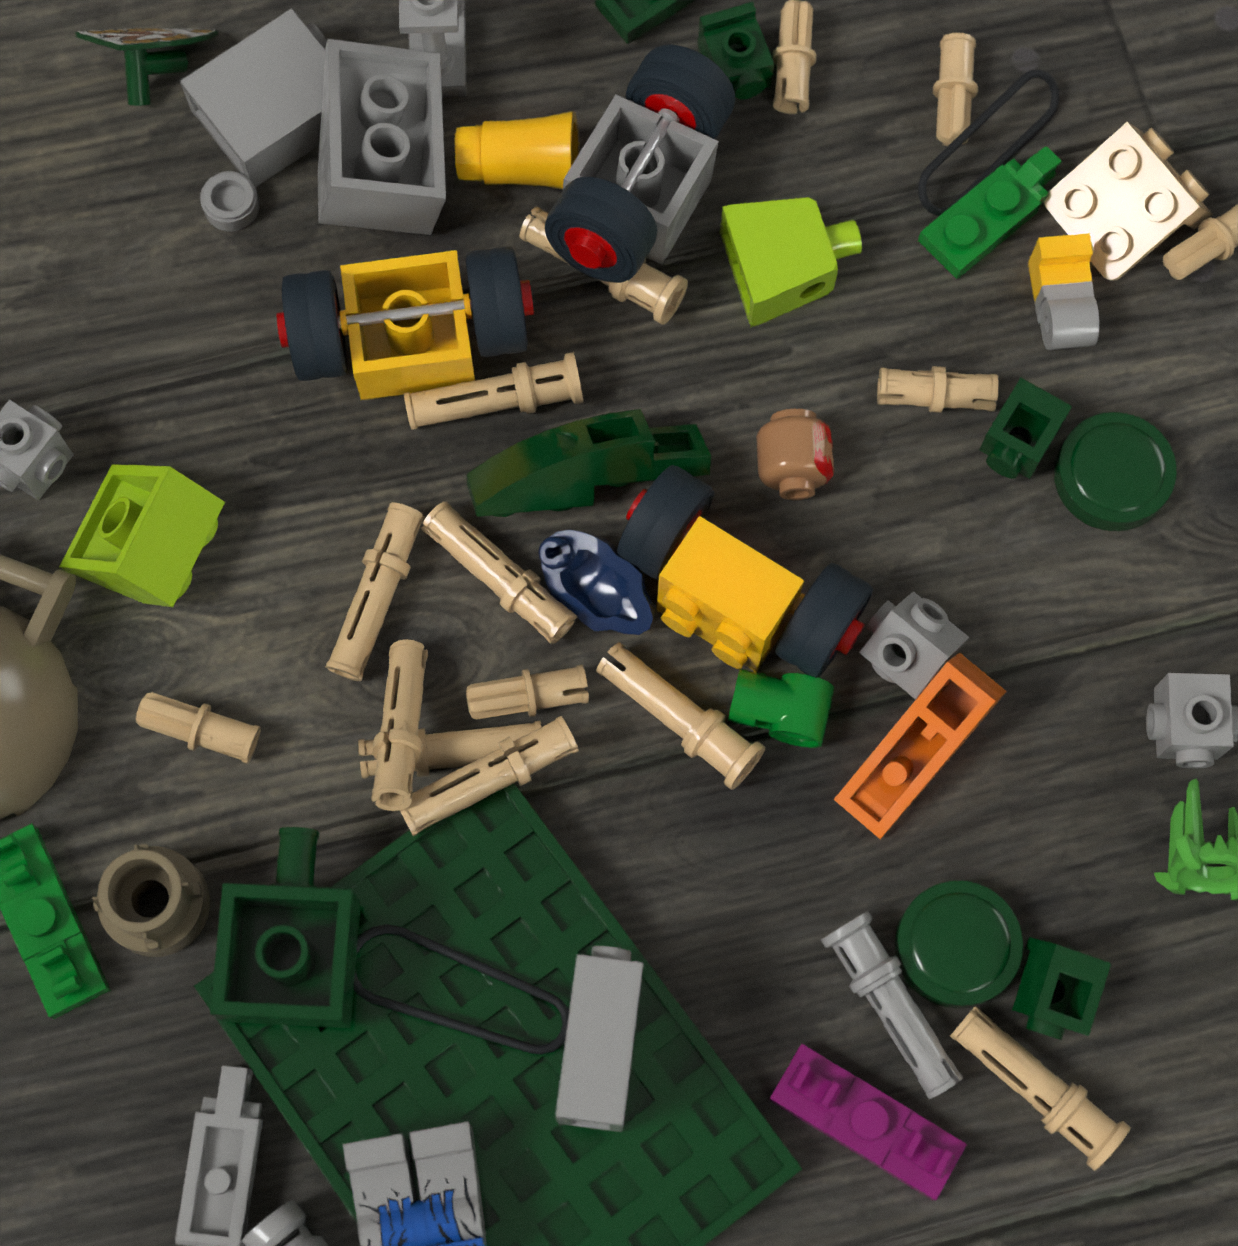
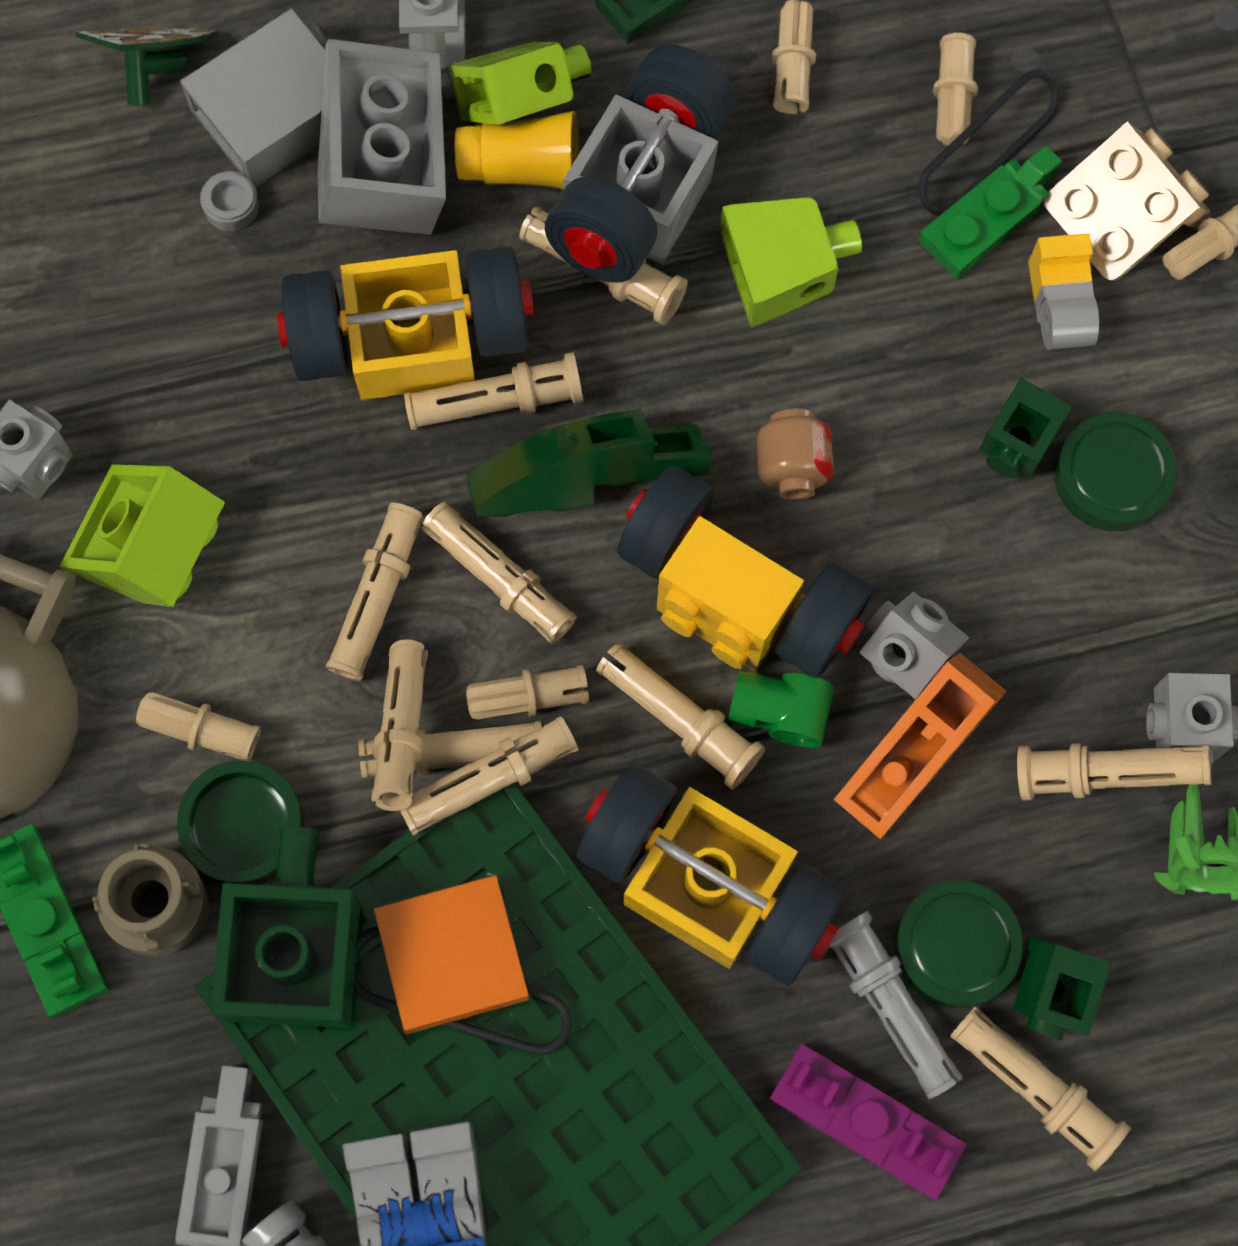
(234, 819): none -> dark green piece
(451, 954): none -> orange tile
(517, 81): none -> lime torso
(596, 582): dark blue arm -> none
(599, 1040): light grey brick -> none
(709, 875): none -> brick
(738, 48): dark green brick -> none
(937, 389): tan pin -> none
(1082, 770): none -> tan pin

